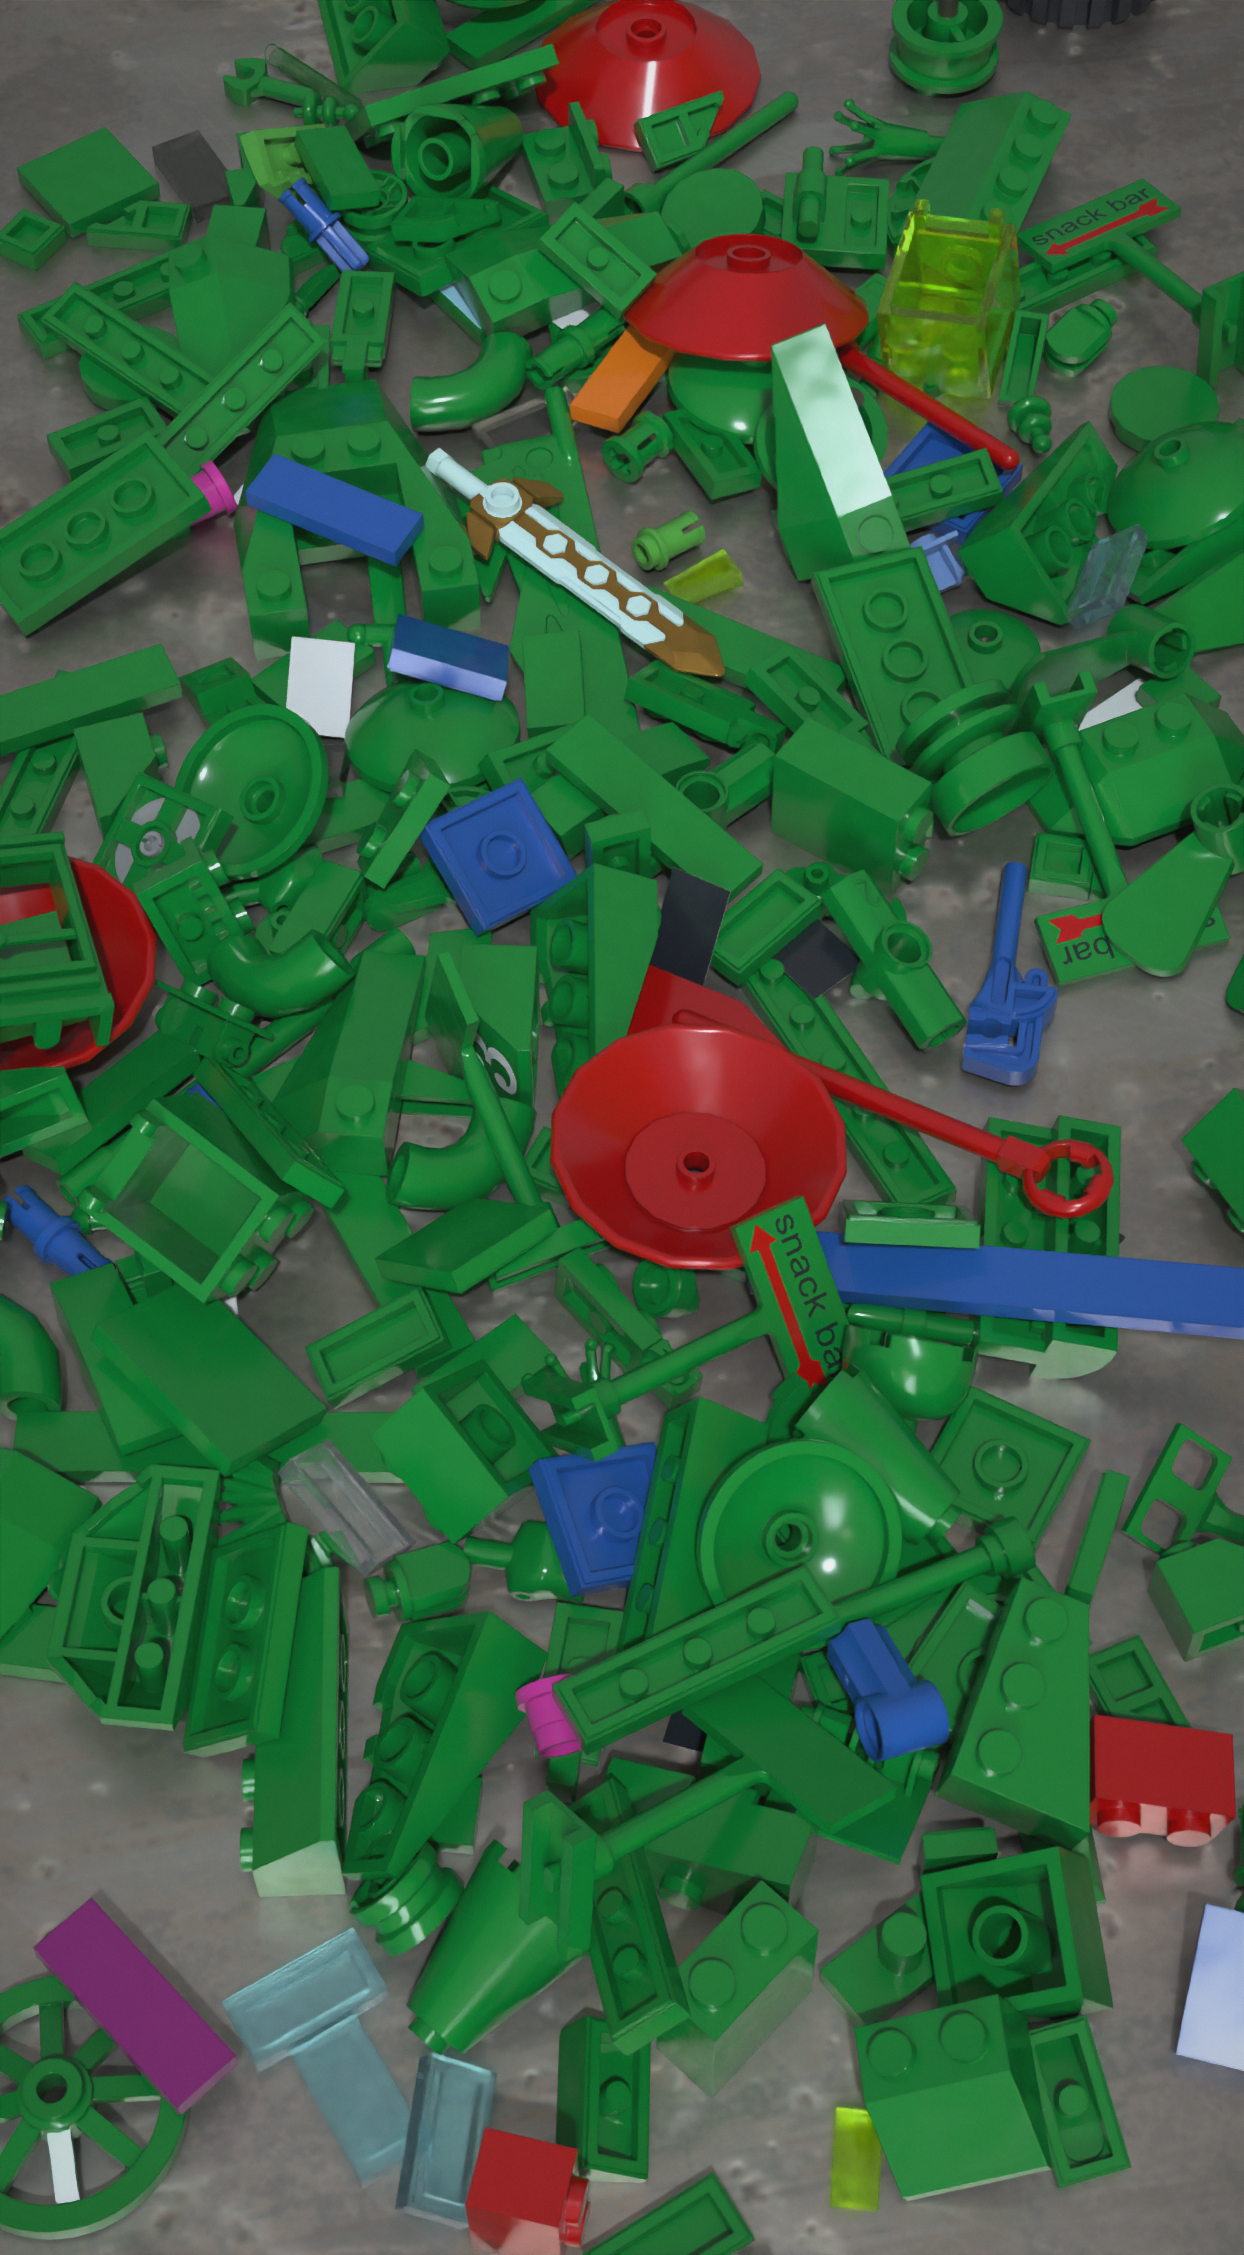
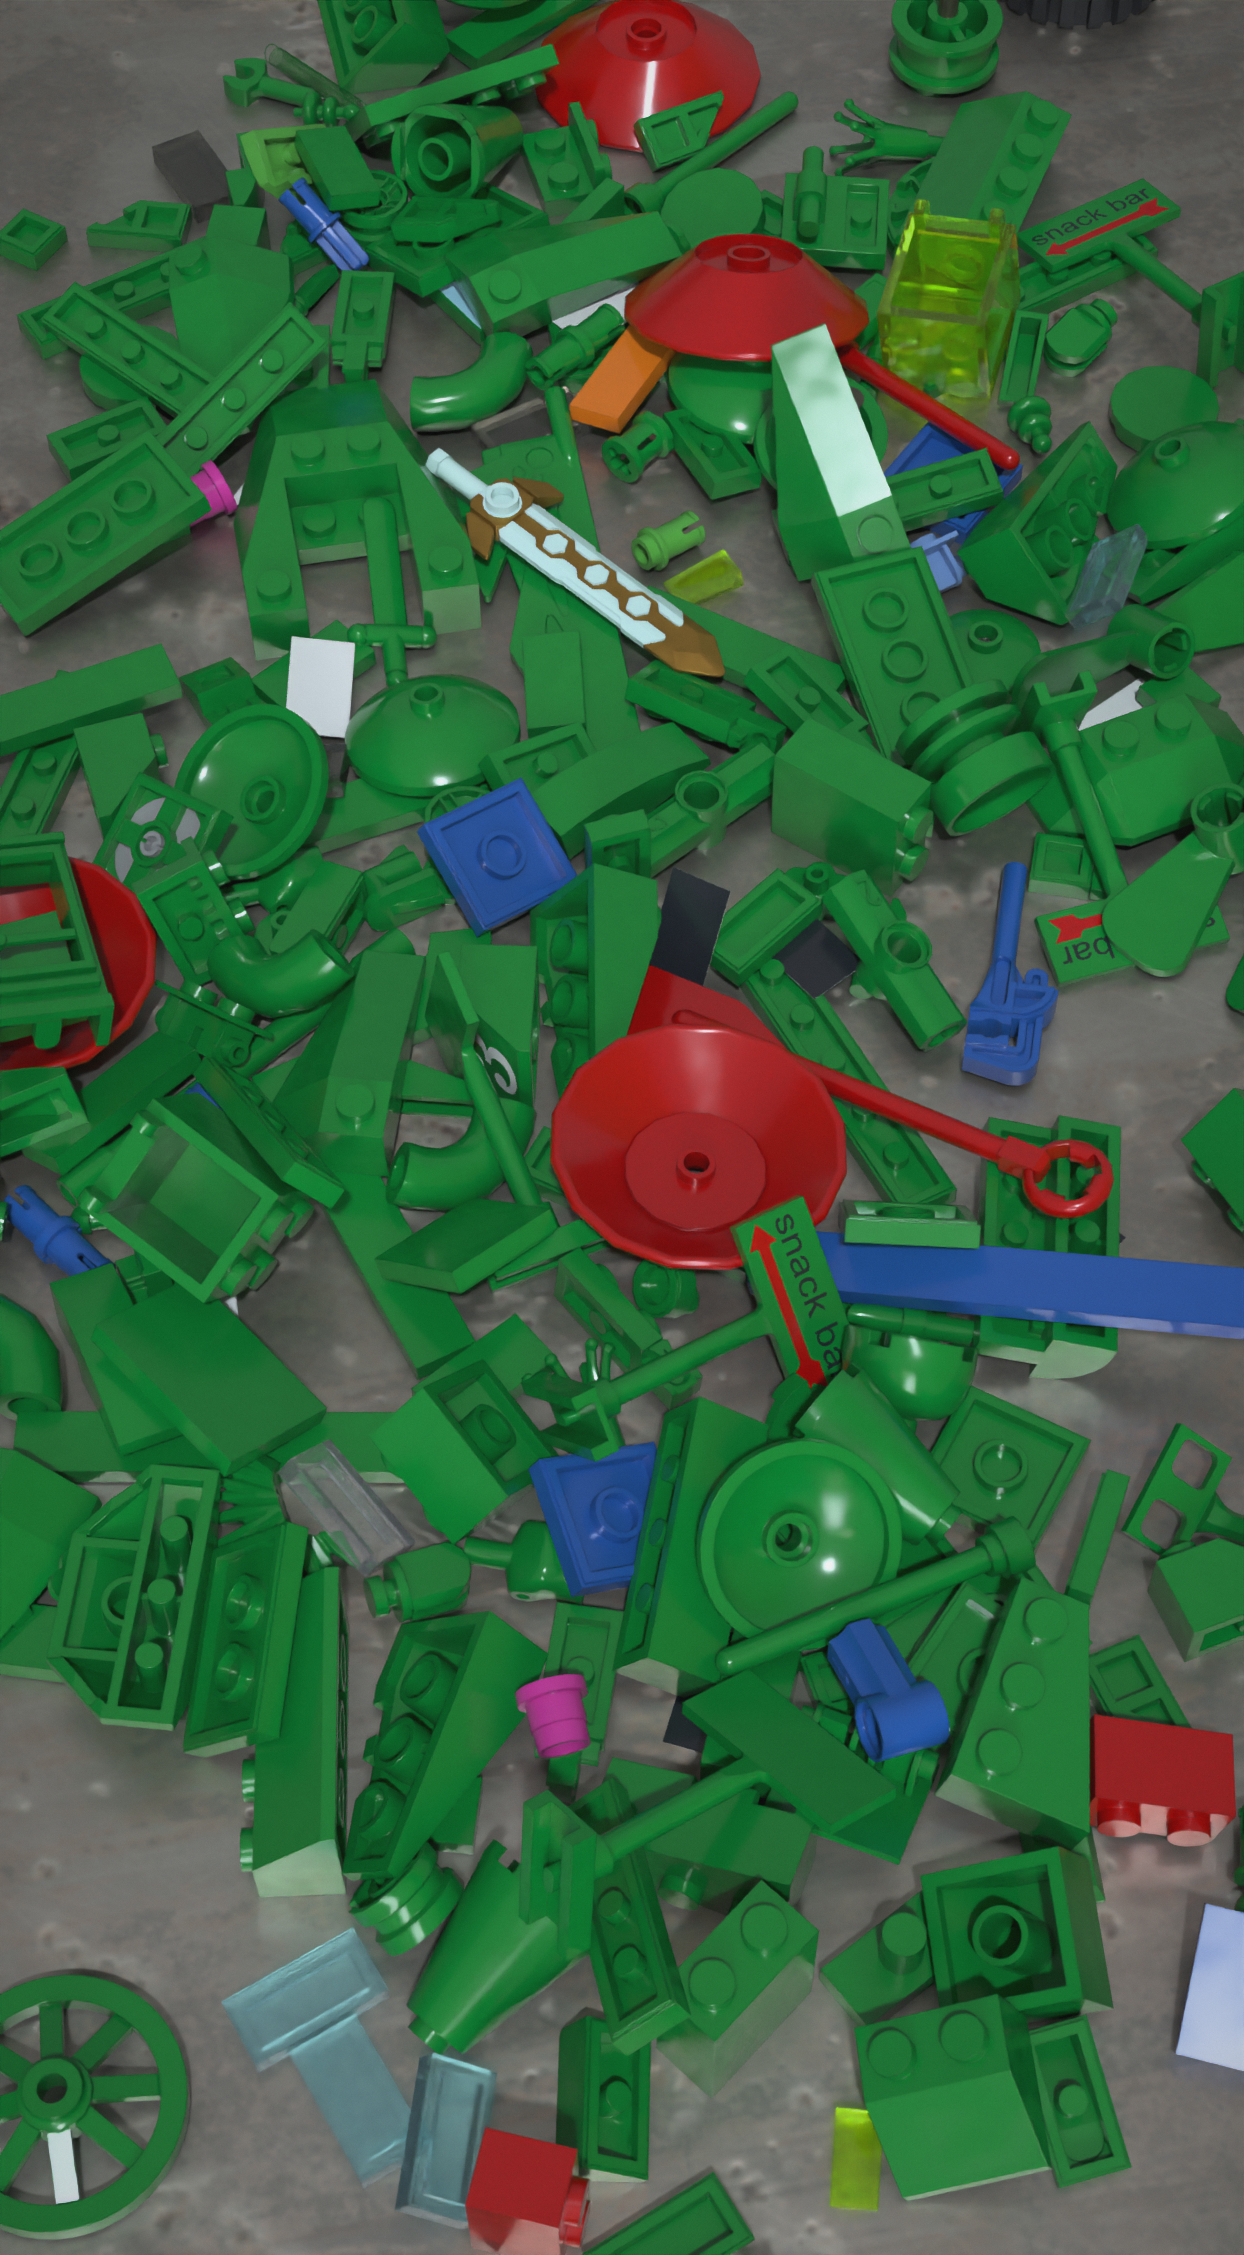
(87, 181): green tile -> none
(135, 2006): magenta tile -> none
(335, 509): blue tile -> none
(377, 1347): green tile -> none
(402, 819): green wing -> none
(449, 657): blue tile -> none
(596, 260): green plate -> none
(625, 783): green tile -> none
(696, 1659): green tile -> none
(955, 1849): green tile -> none

